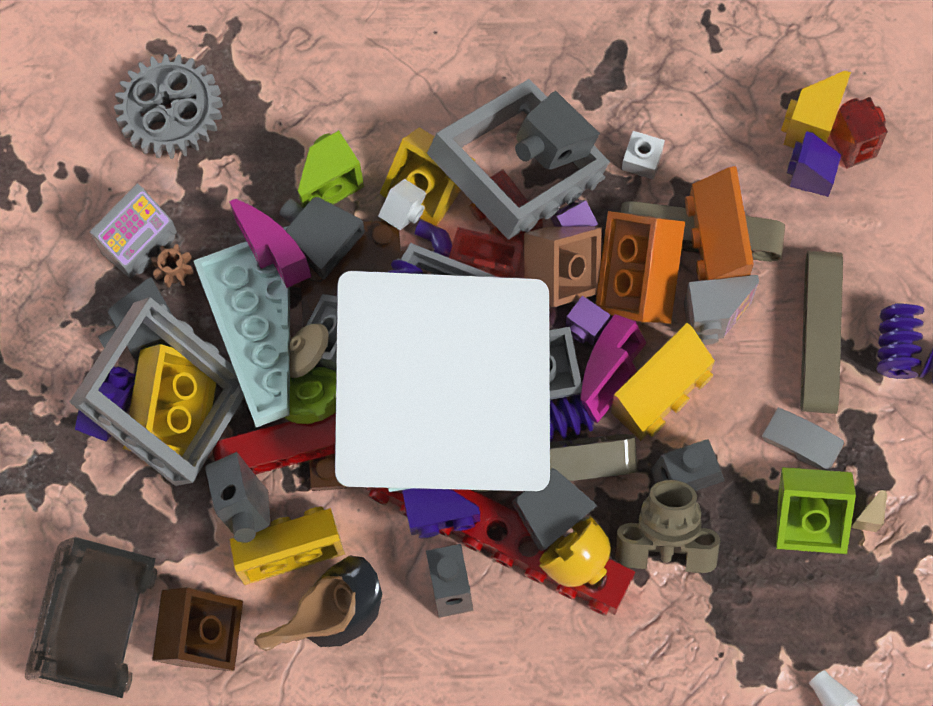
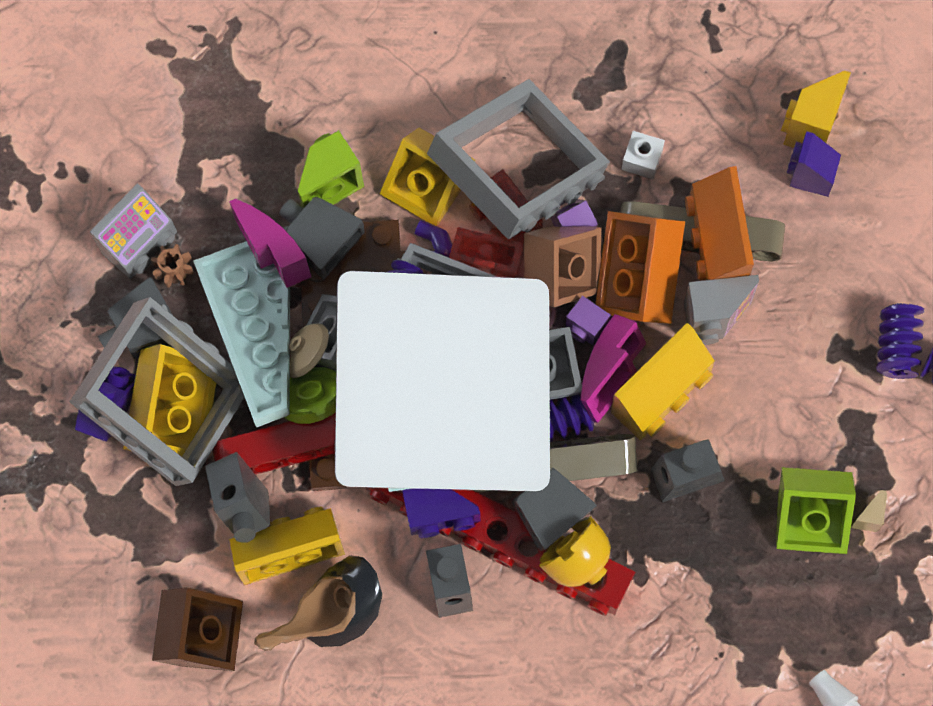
(88, 618): clear smoke windscreen -> none
(160, 80): light grey gear -> none
(403, 205): white plate -> none
(555, 134): dark grey torso -> none
(669, 526): dark tan beam -> none
(803, 438): light grey slope -> none
(821, 332): dark tan beam -> none
(858, 131): clear red brick -> none

